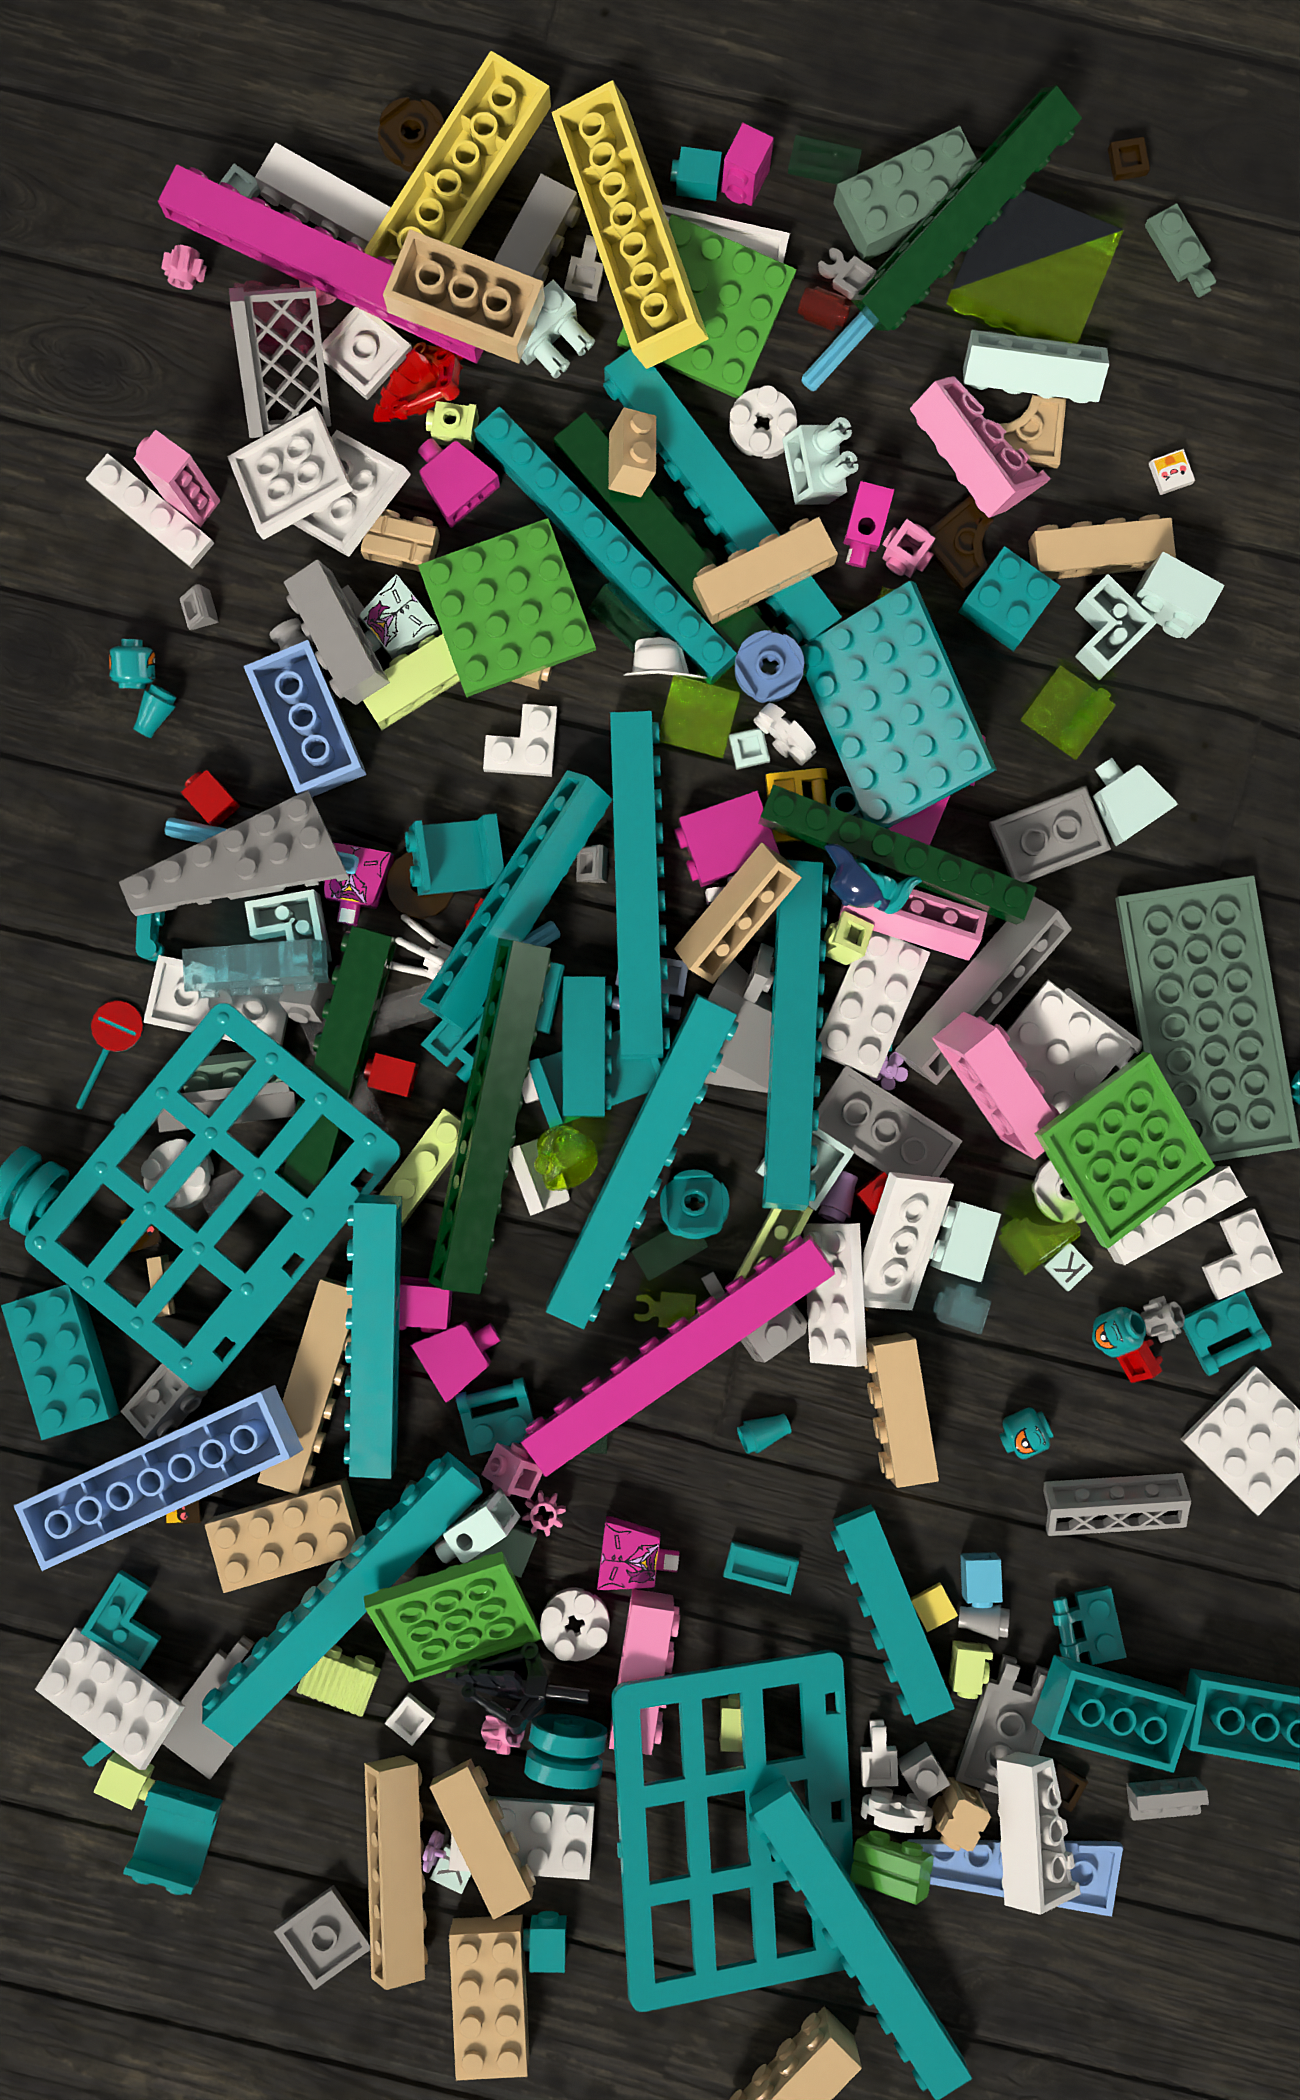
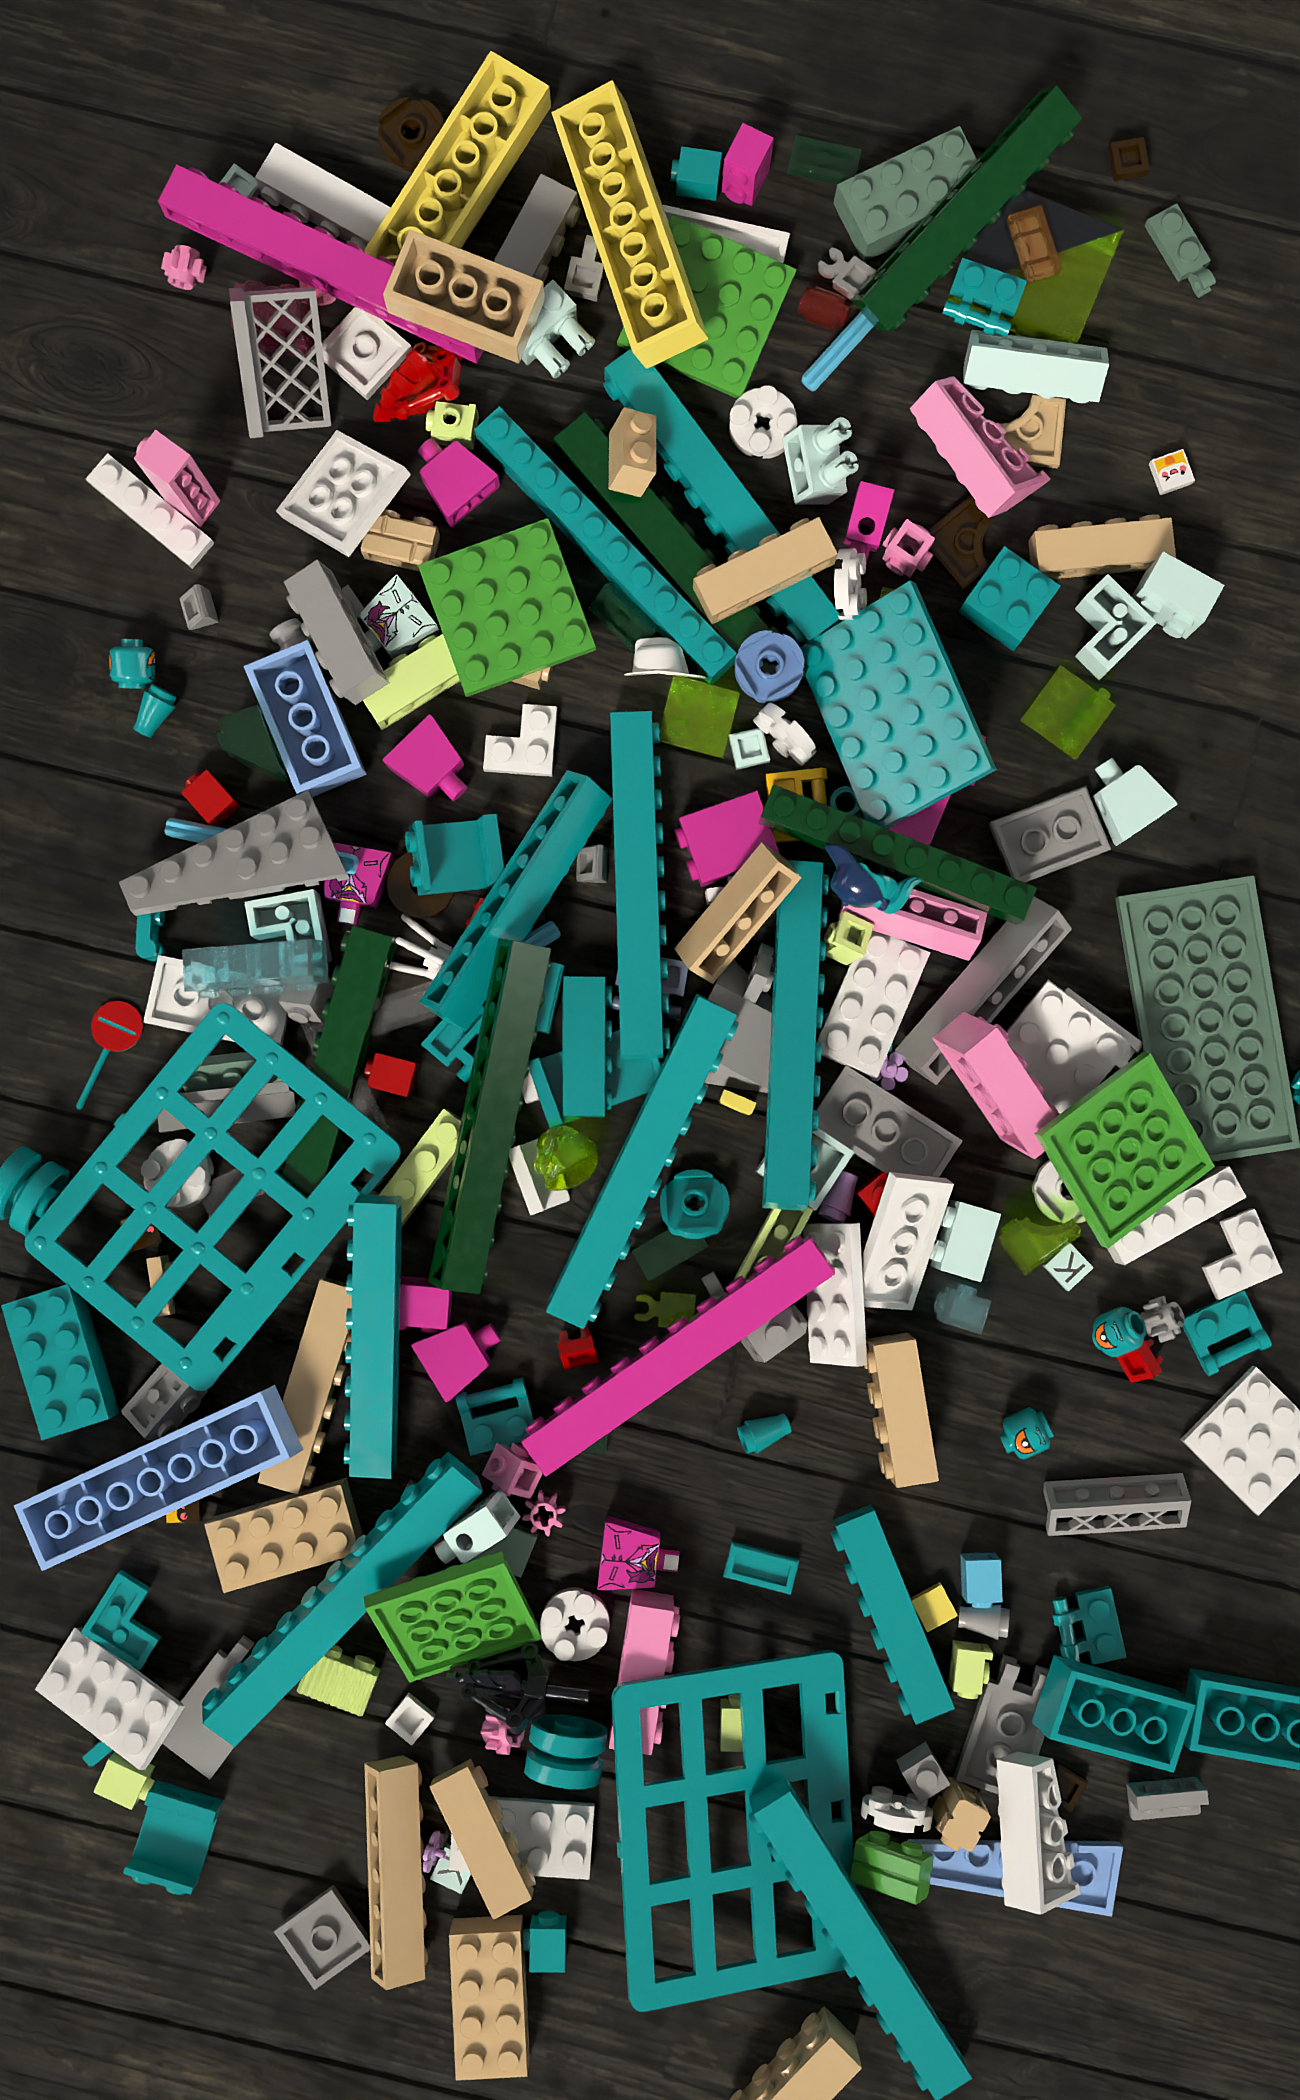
(251, 743): none -> clear green slope
(289, 473): white plate -> none
(428, 761): none -> dark pink torso
(578, 1351): none -> red tile
(737, 1102): none -> light yellow tile
(847, 583): none -> white plate
(879, 1761): white plate -> none
(987, 289): none -> teal plate
(1034, 244): none -> clear orange tile

